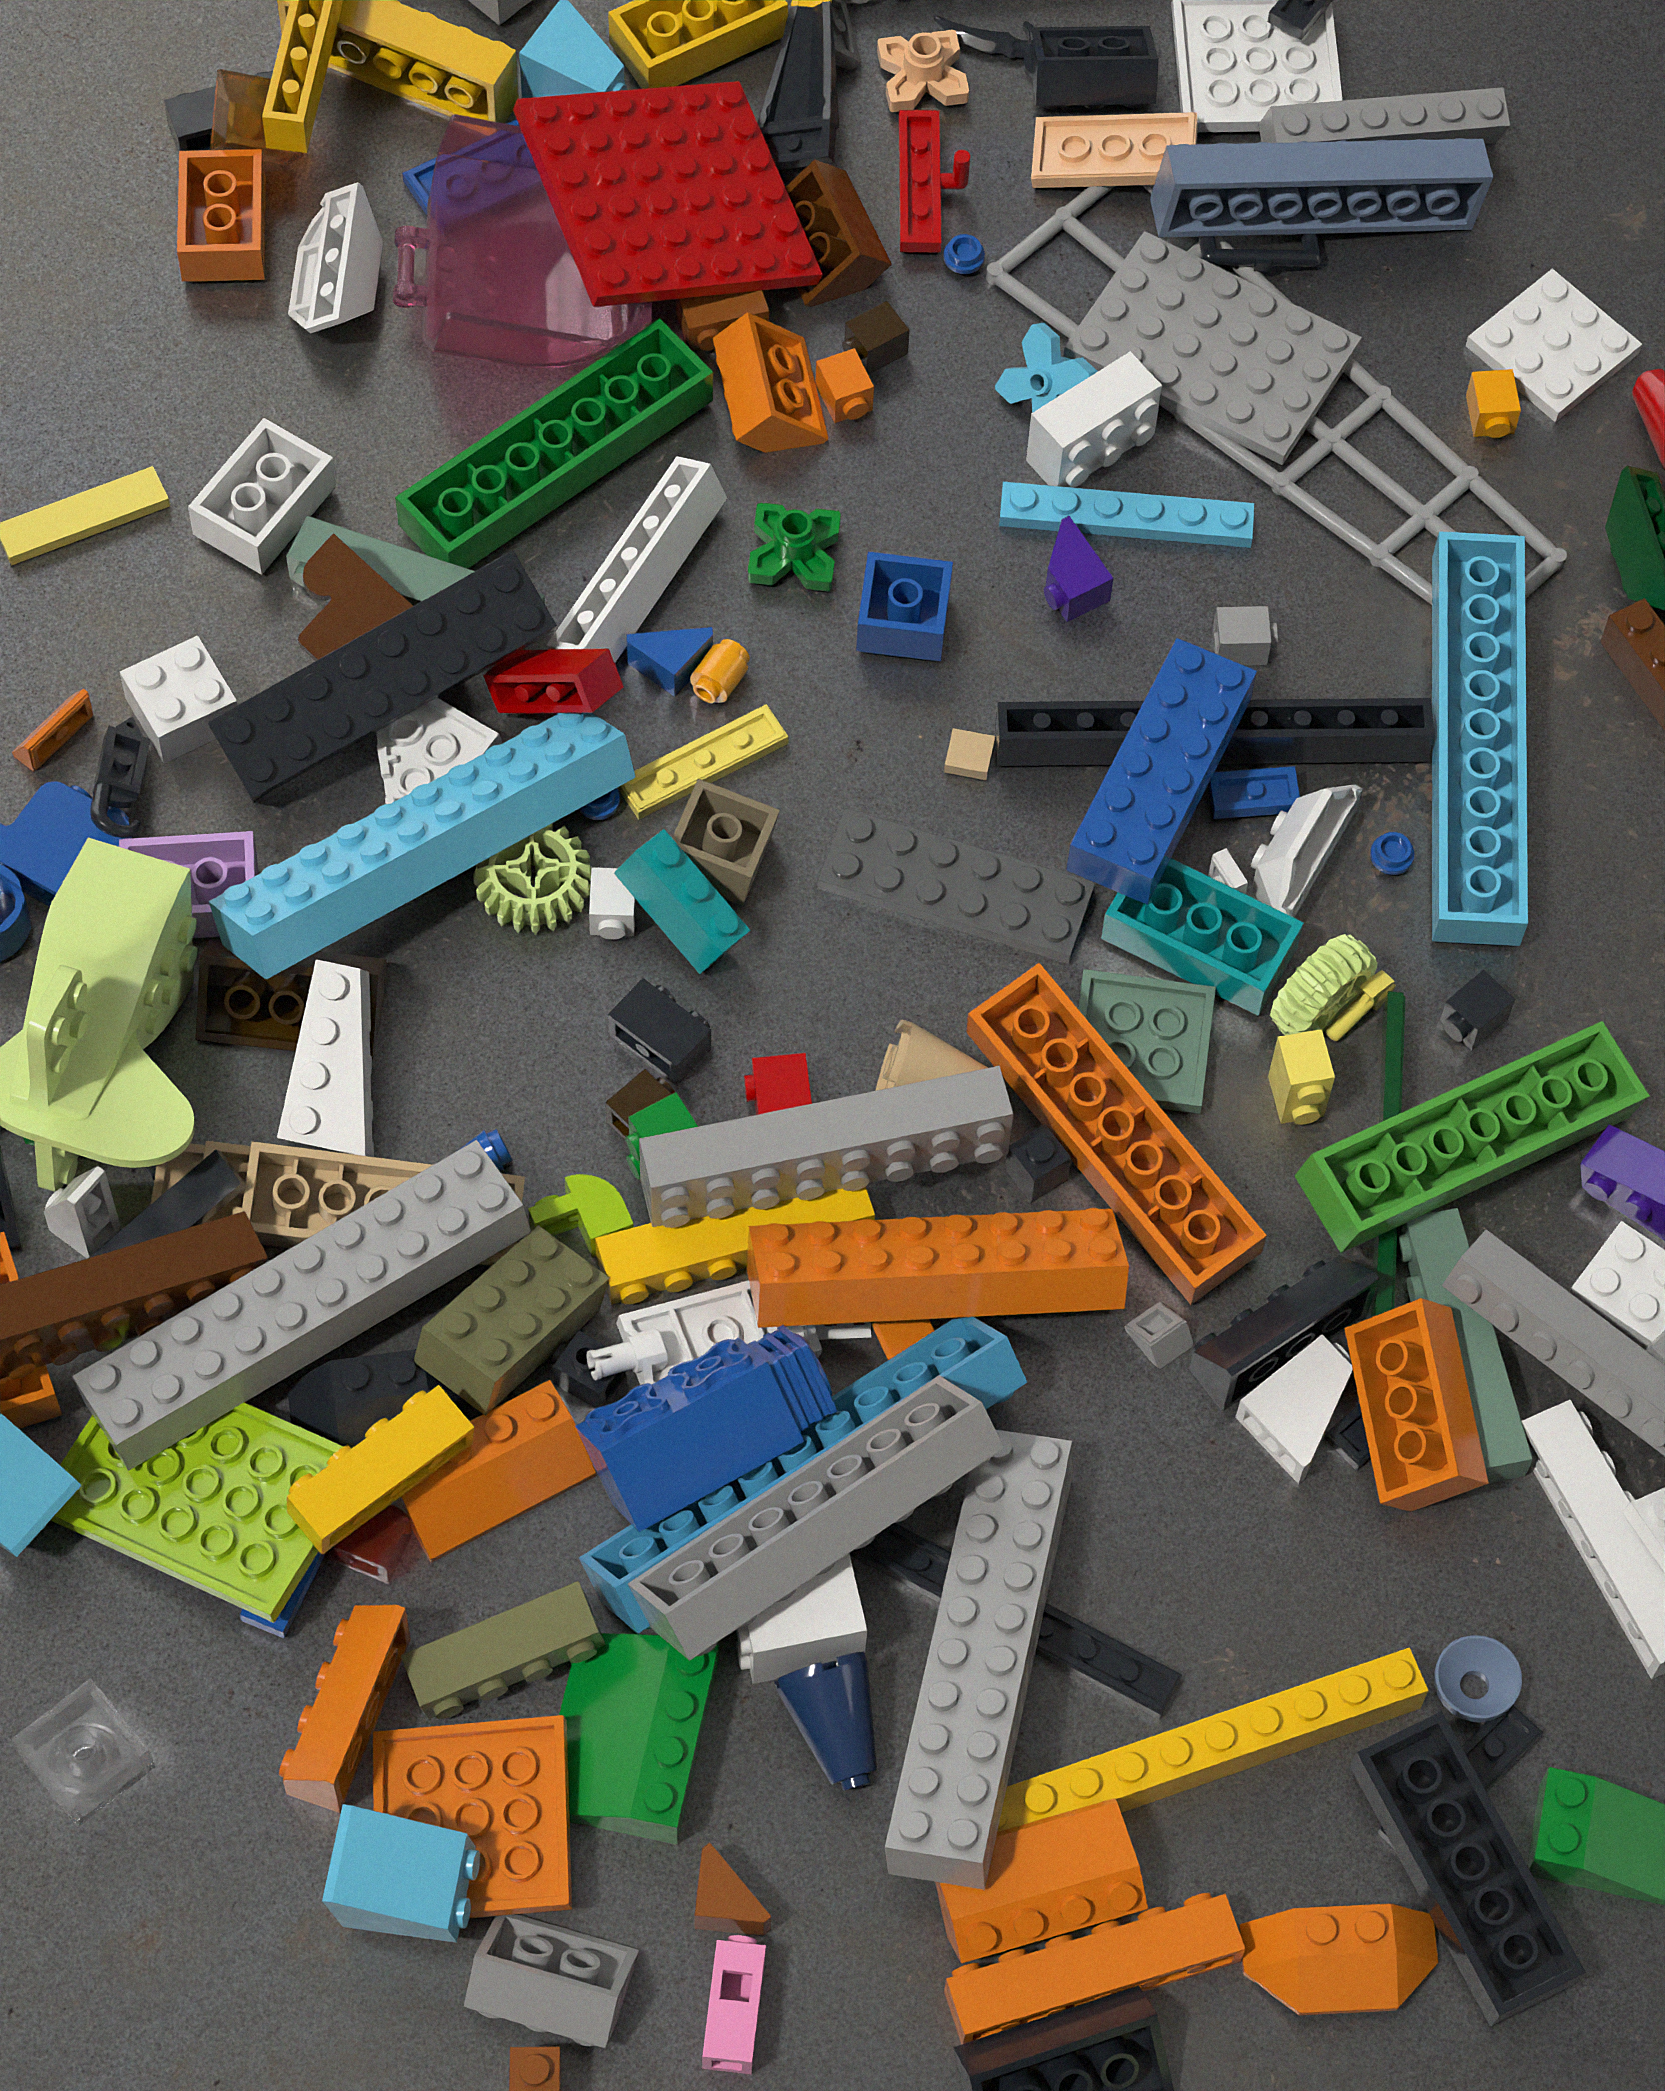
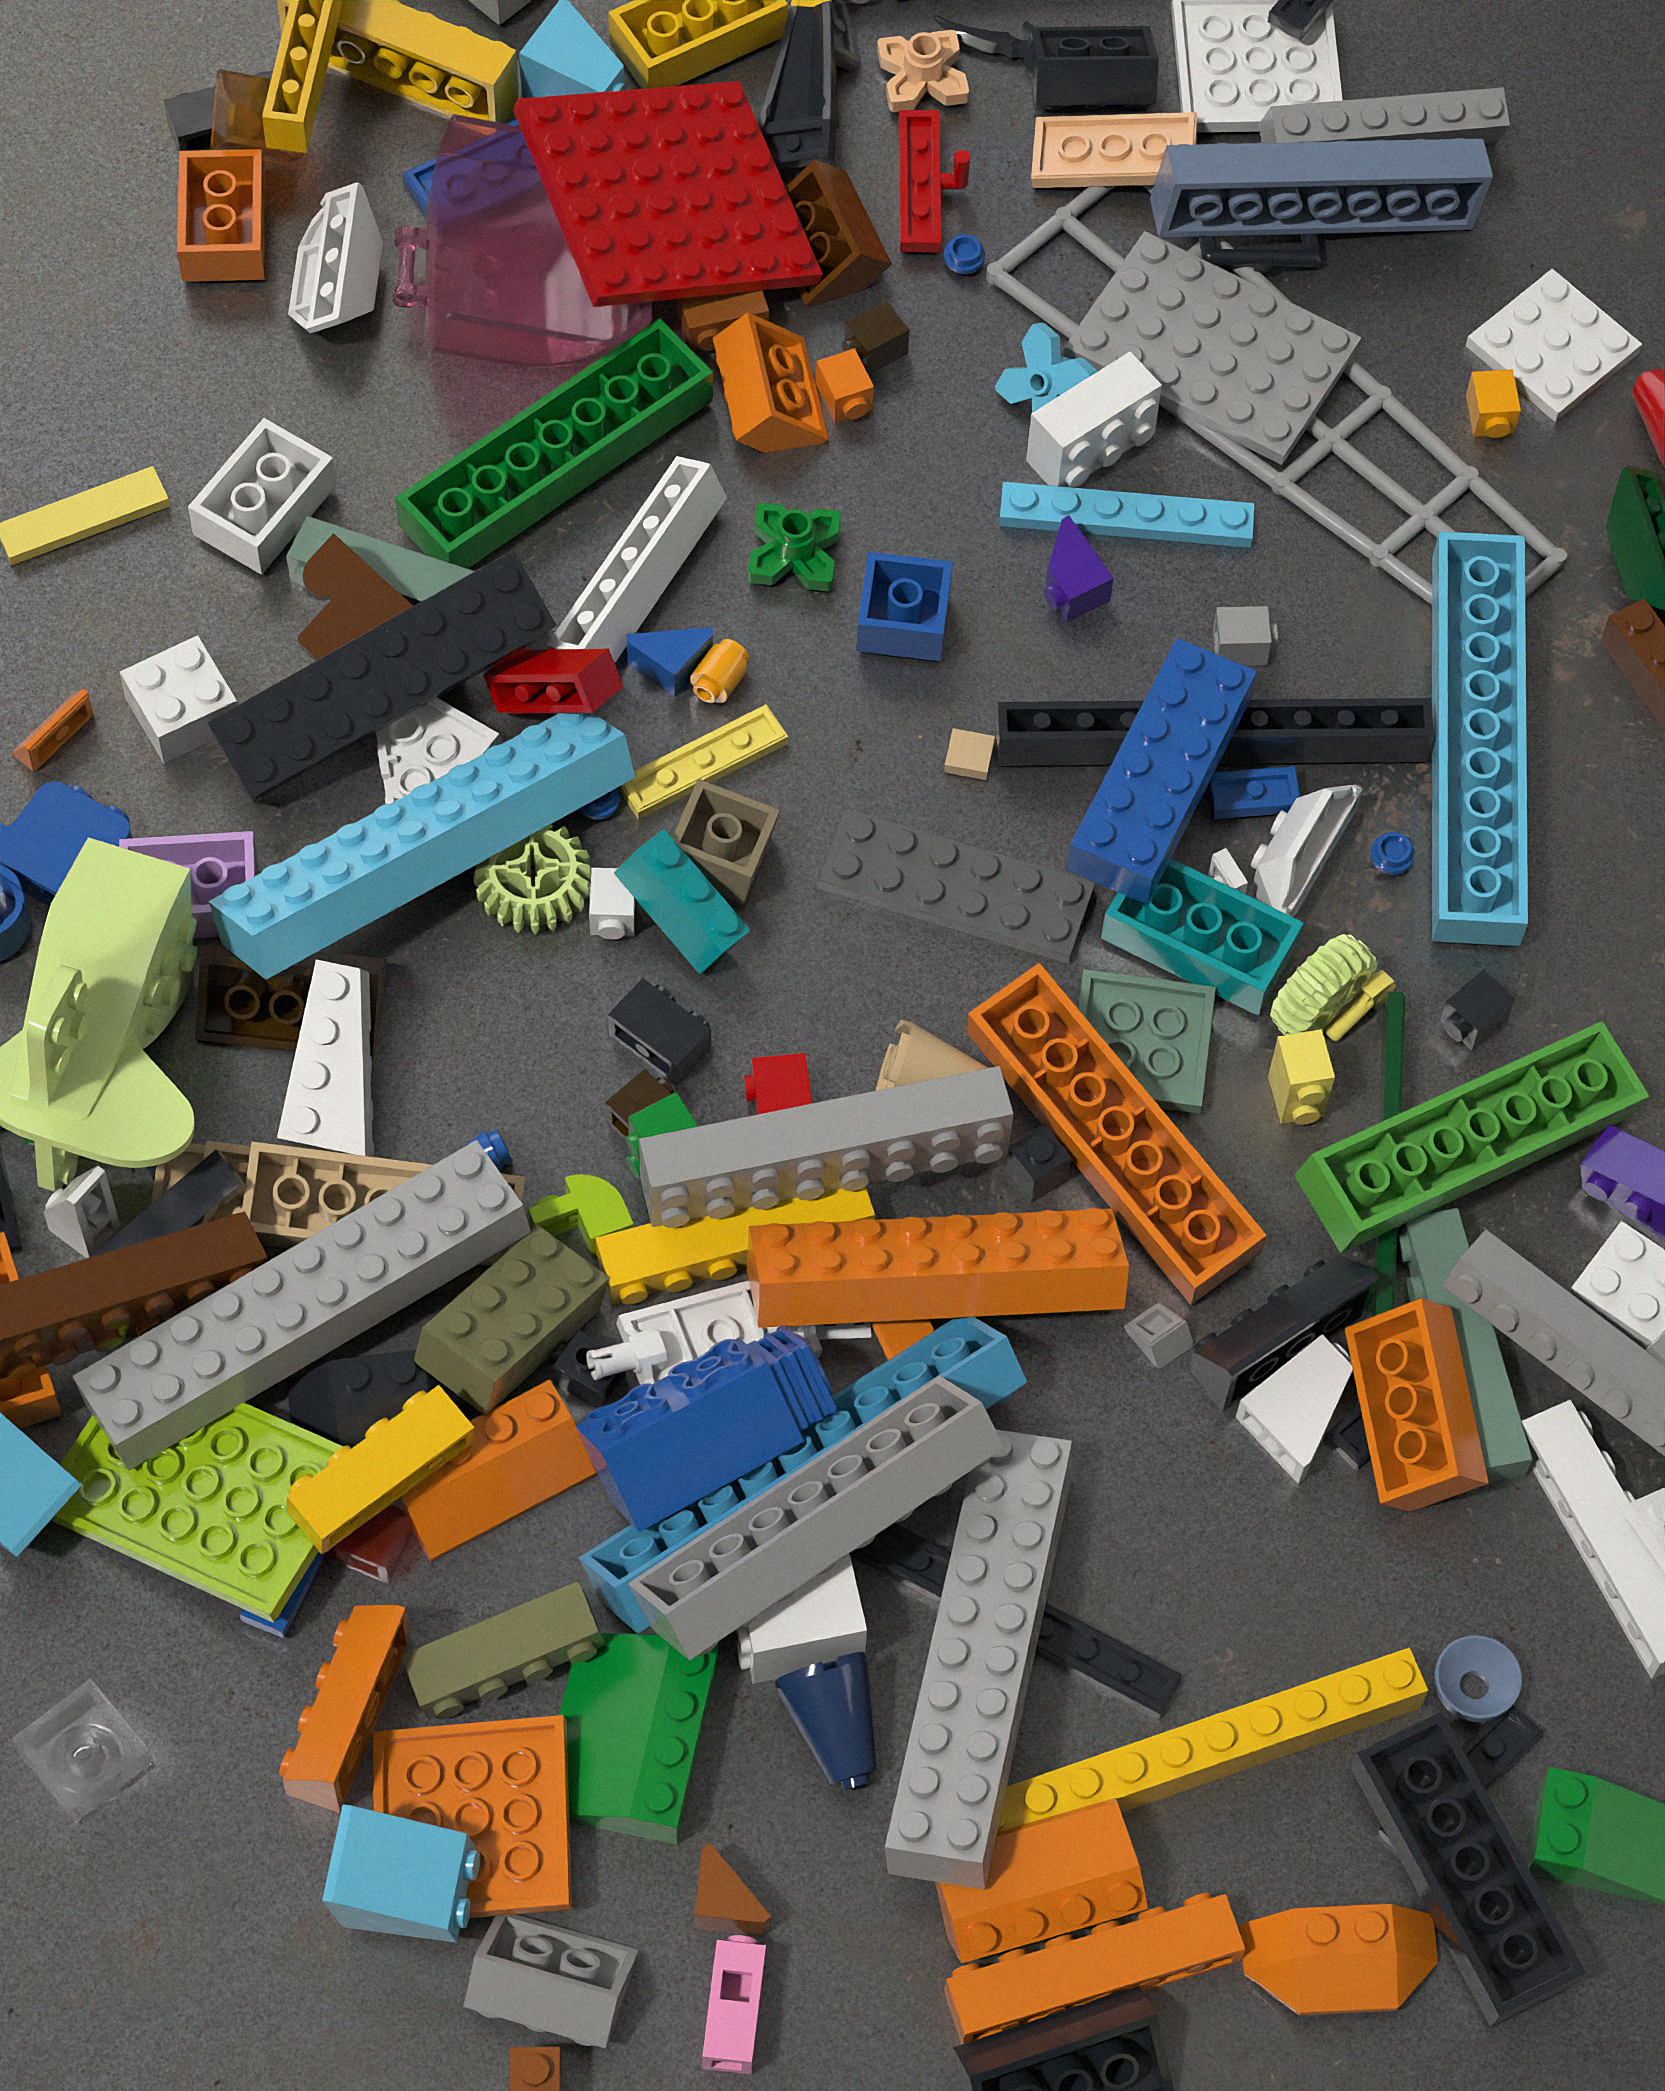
(119, 776): black plate -> none

